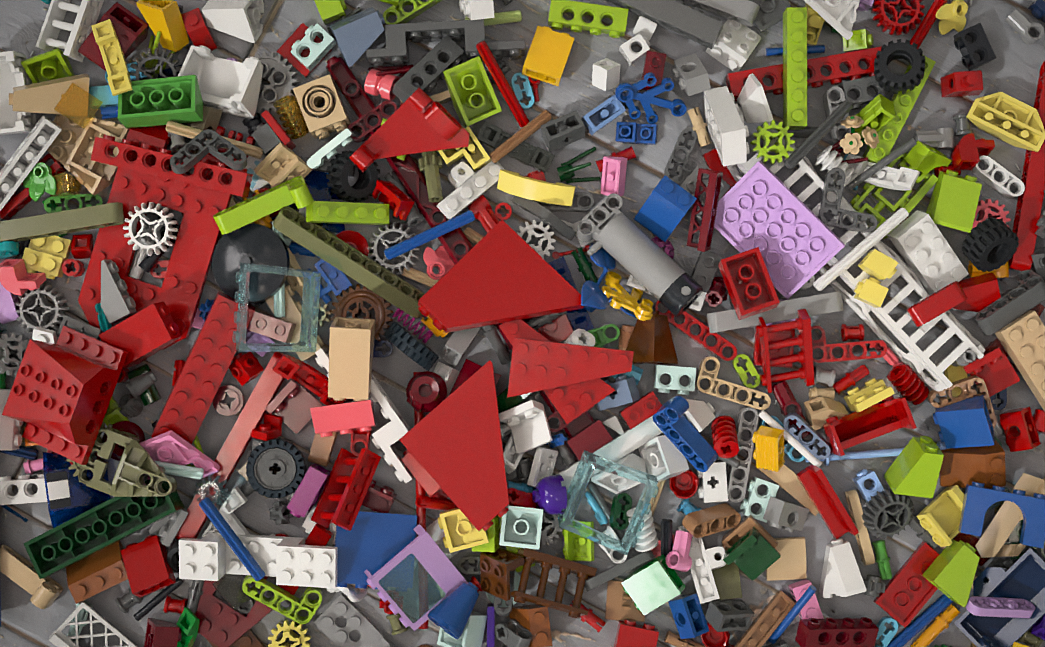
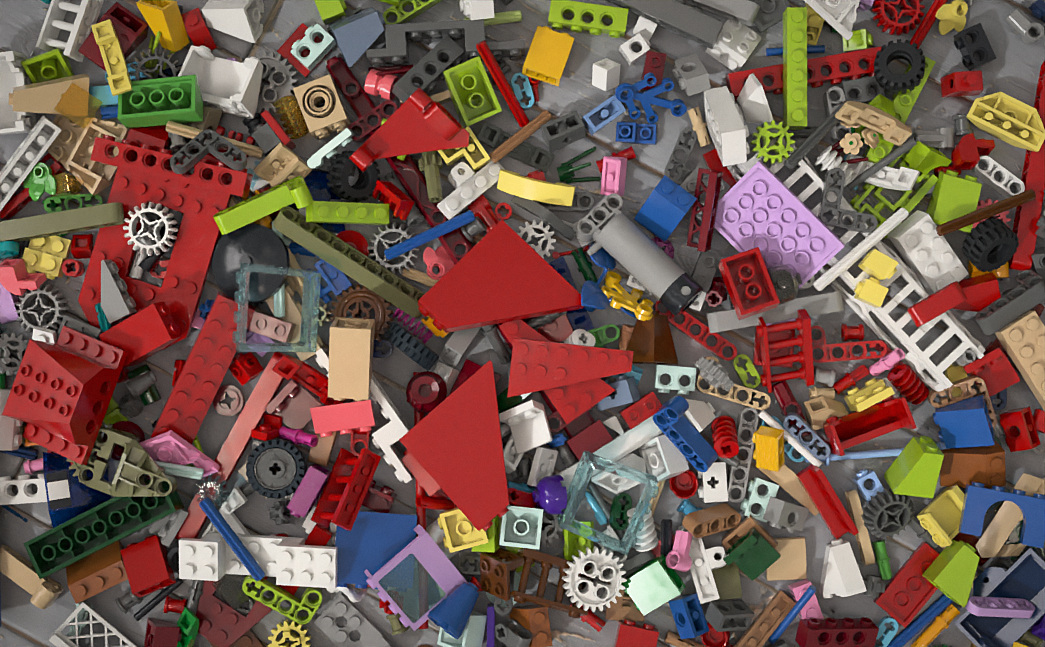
(298, 436): none -> dark pink pin
(473, 228): none -> dark grey bush
(588, 596): none -> white gear
(714, 374): none -> light grey gear
(785, 282): none -> clear smoke cylinder
(875, 119): none -> tan slope
(887, 362): none -> bright pink pin
(985, 212): none -> reddish brown axle

